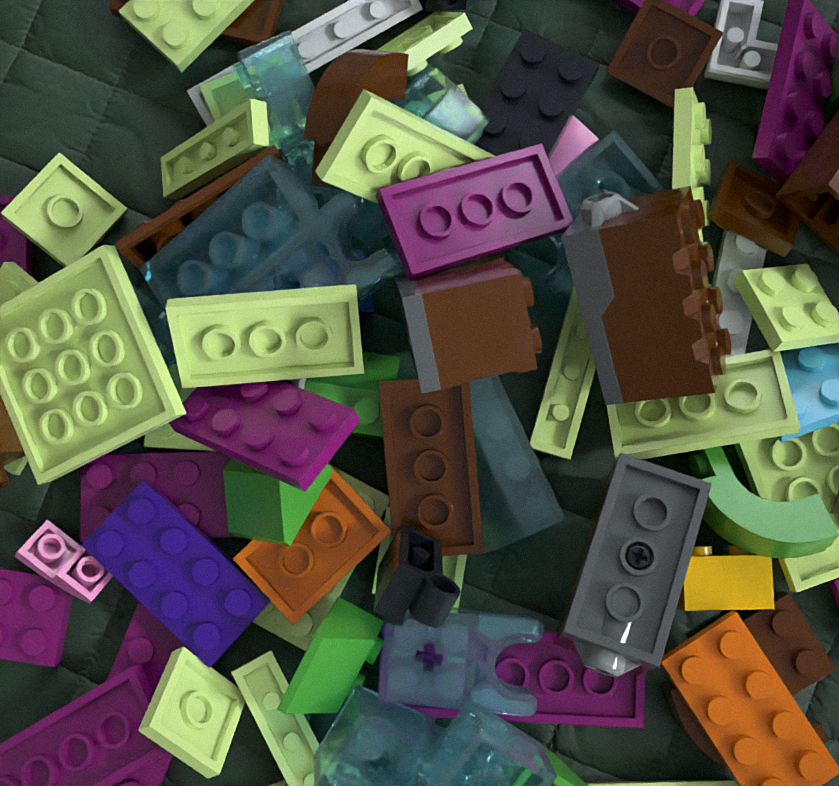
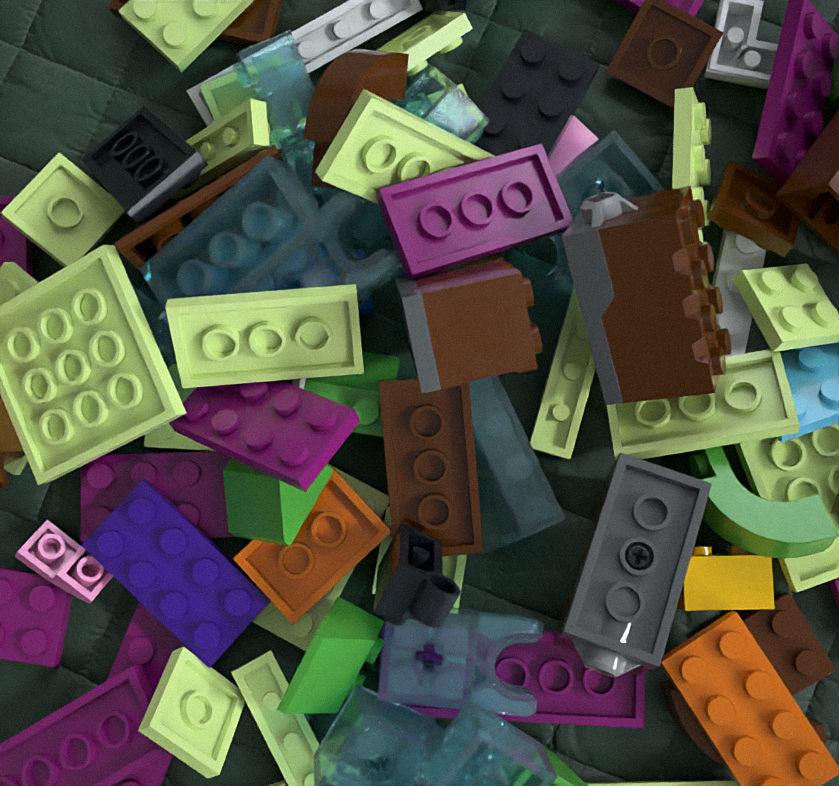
(144, 165): none -> black plate

